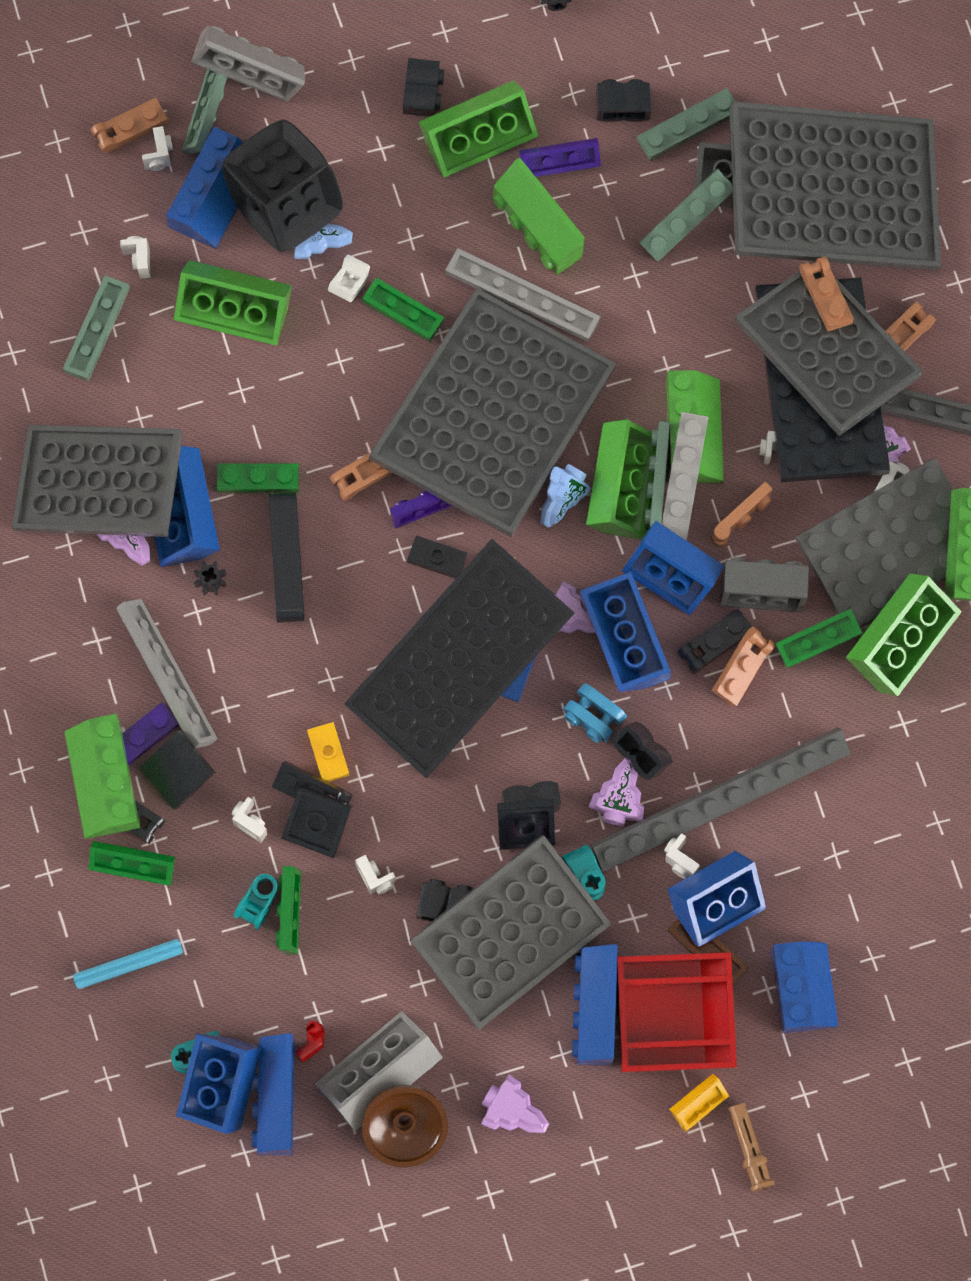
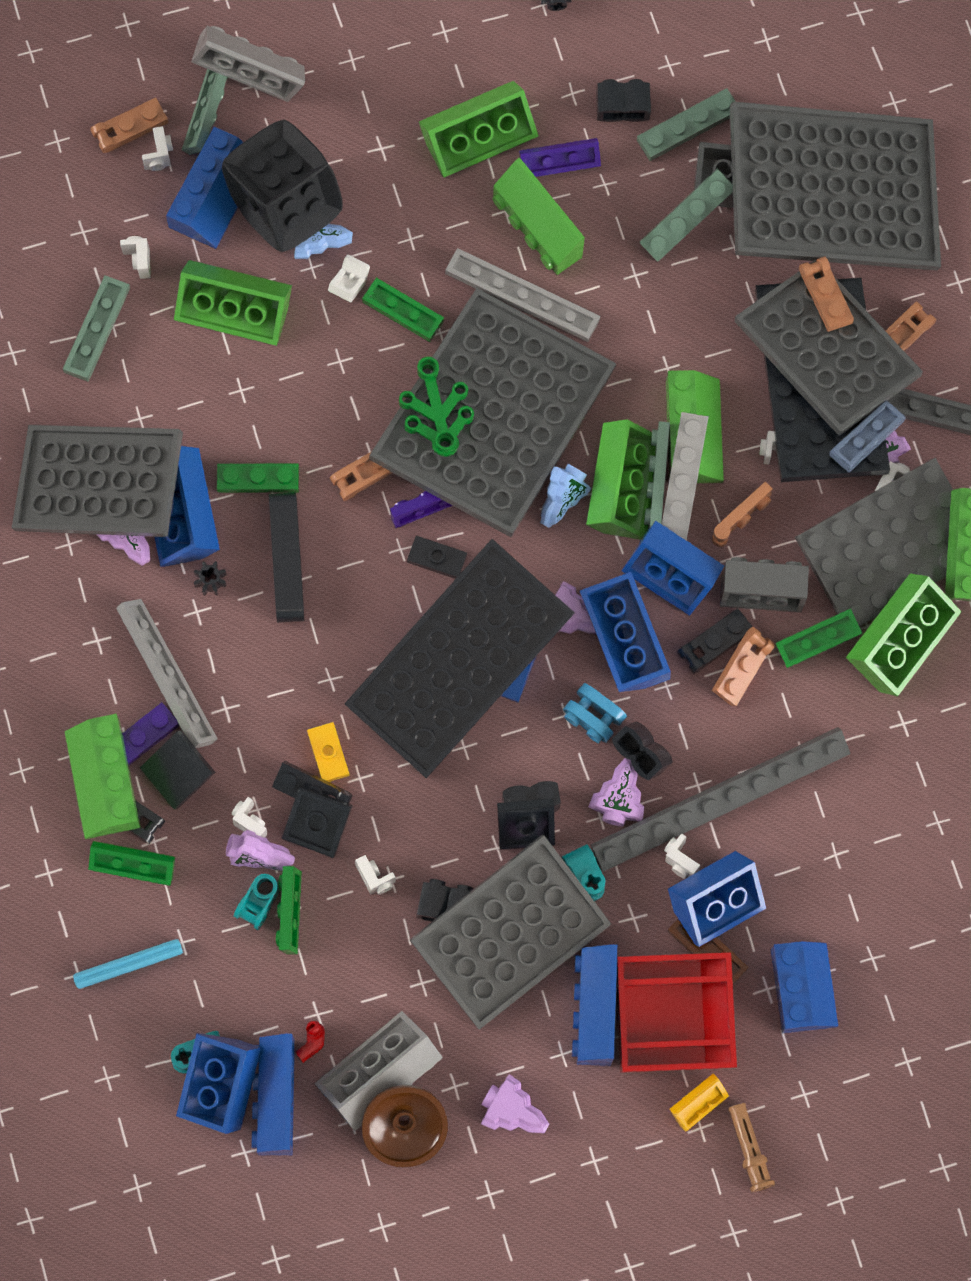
(257, 852): none -> lavender rock
(422, 87): black brick -> none
(437, 412): none -> green plant
(867, 436): none -> sand blue tile

